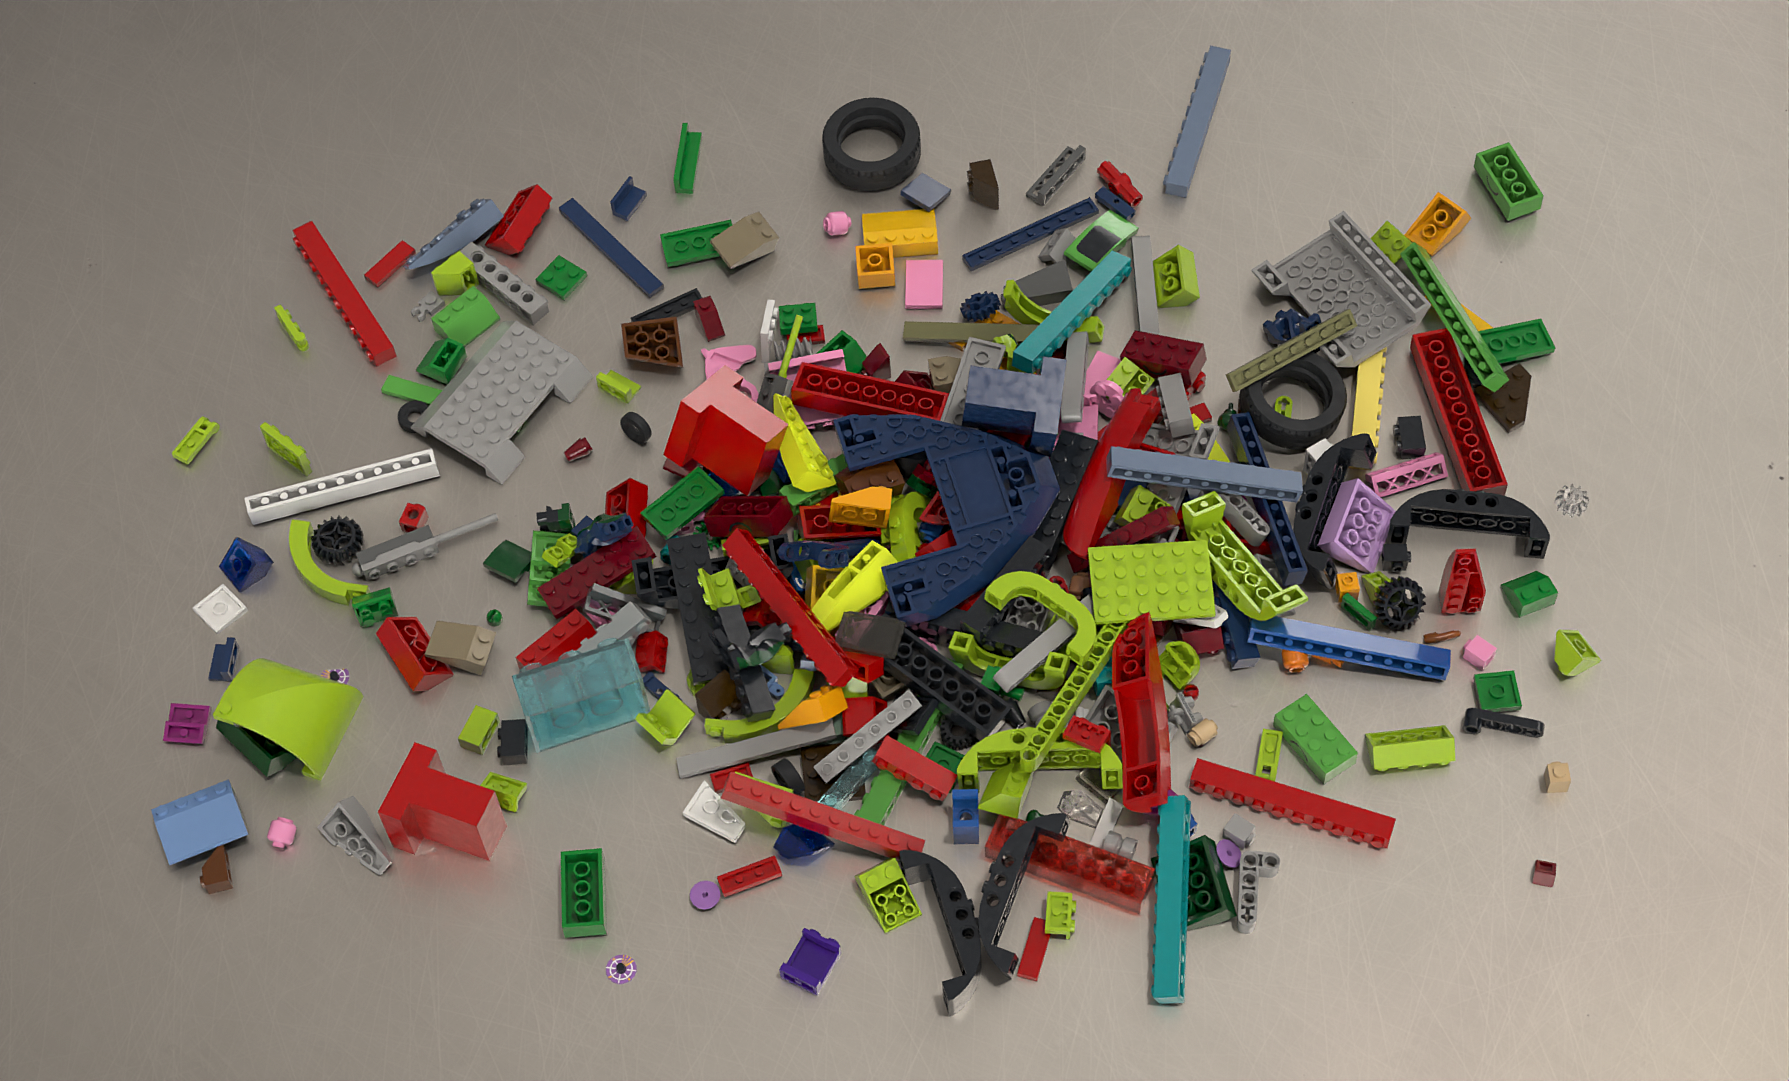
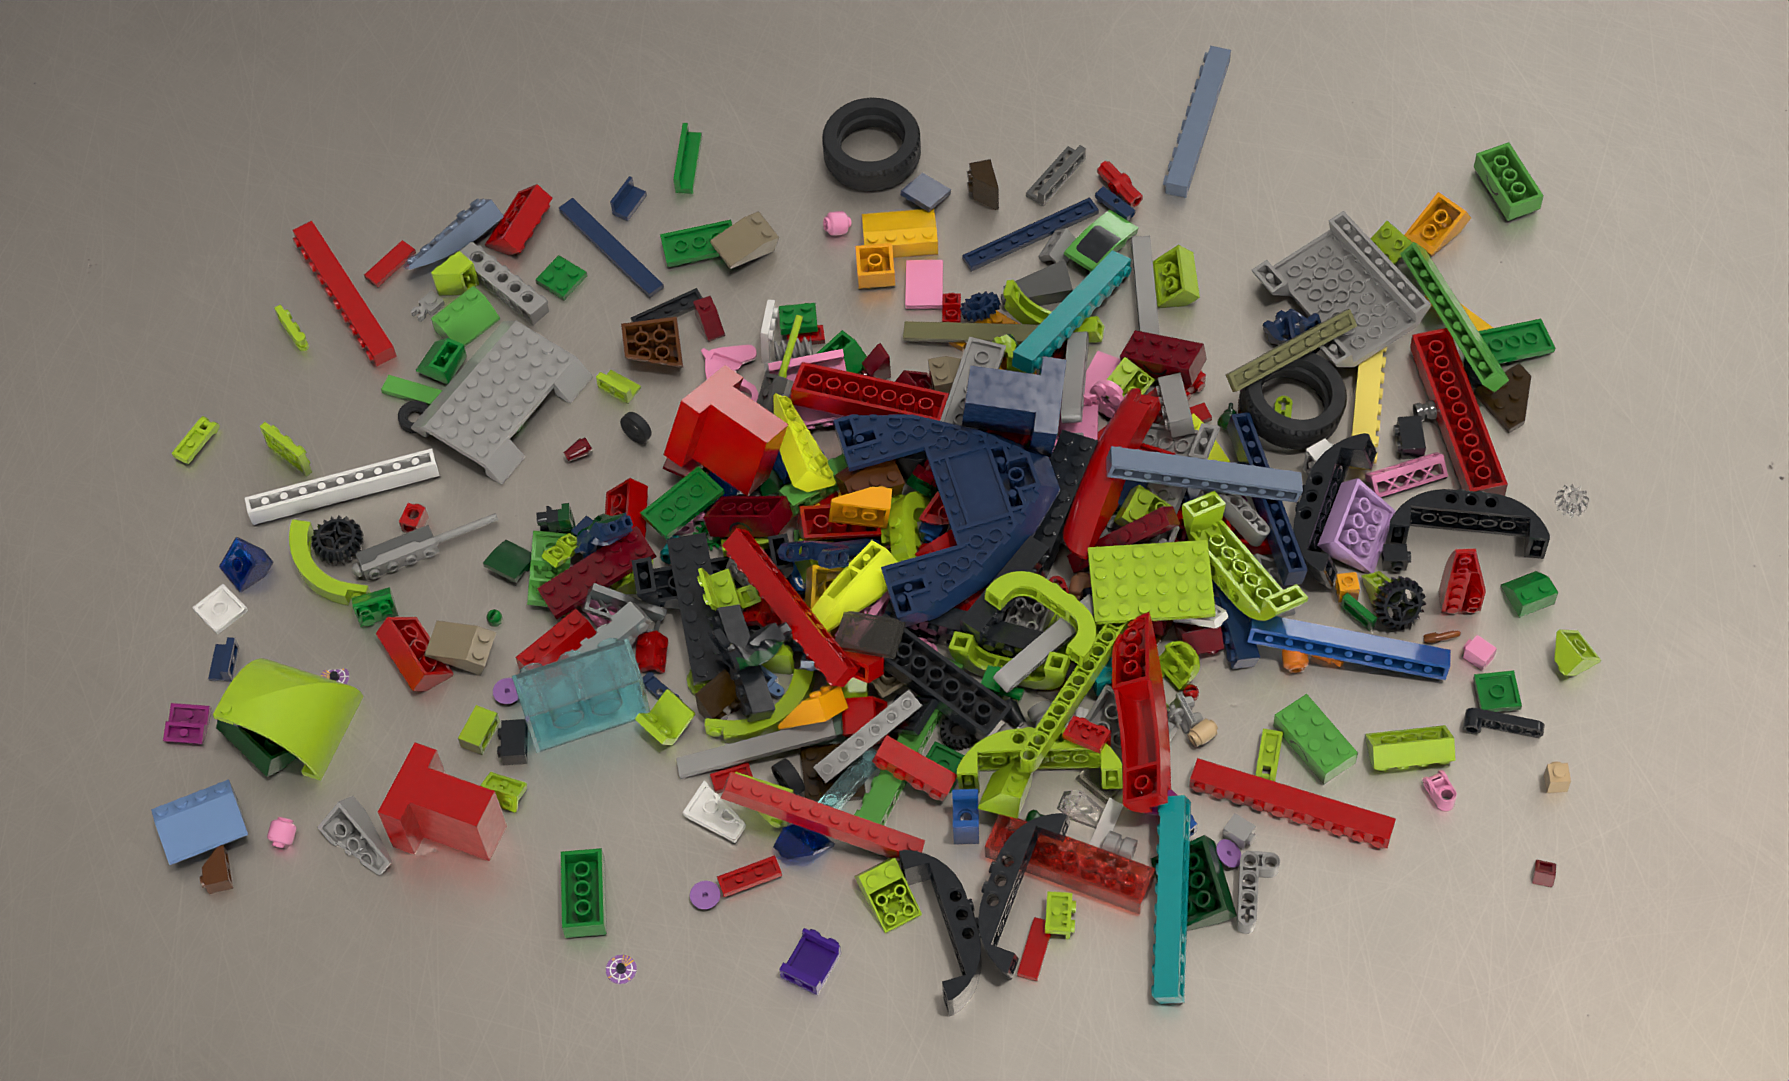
(505, 691): none -> medium lavender piece
(951, 307): none -> red slope
(1426, 410): none -> dark grey wheel
(1438, 787): none -> bright pink piece

